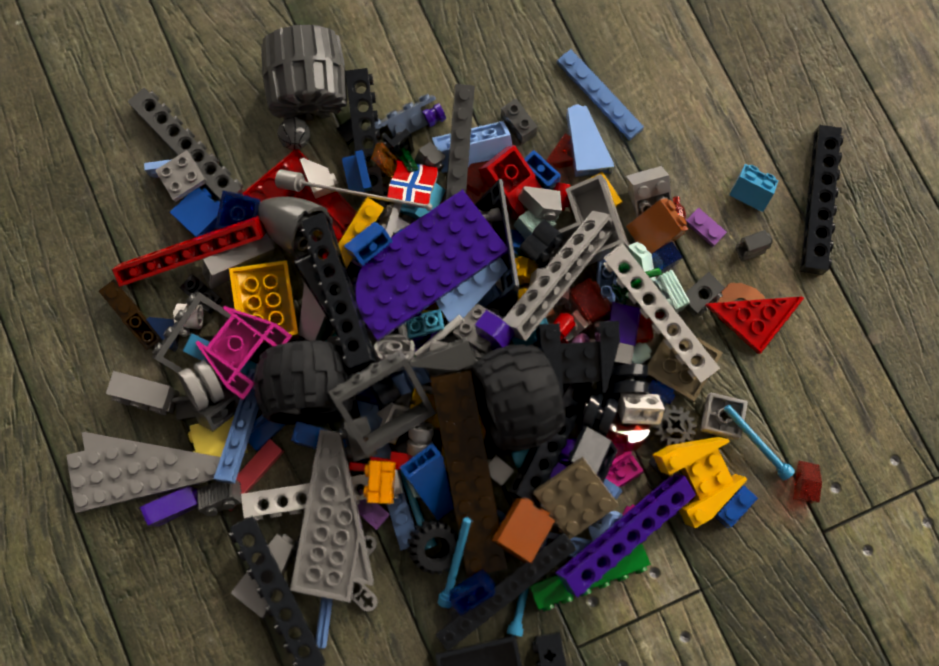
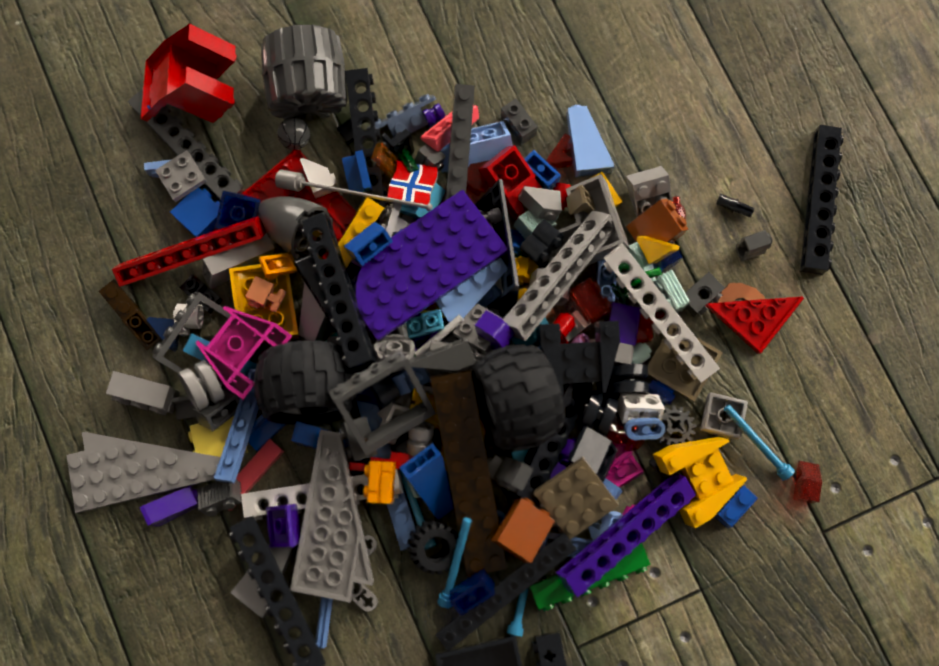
(186, 75): none -> red piece
(262, 292): none -> nougat brick
(277, 265): none -> light orange slope
(283, 525): none -> dark purple slope
(372, 512): medium lavender plate -> none
(439, 134): none -> coral slope
(512, 474): none -> dark grey brick
(580, 201): none -> dark tan slope
(600, 94): medium blue plate -> none
(643, 428): none -> medium blue plate
(655, 249): none -> yellow slope
(705, 227): medium lavender plate -> none
(735, 205): none -> black axle
(754, 187): dark azure slope -> none

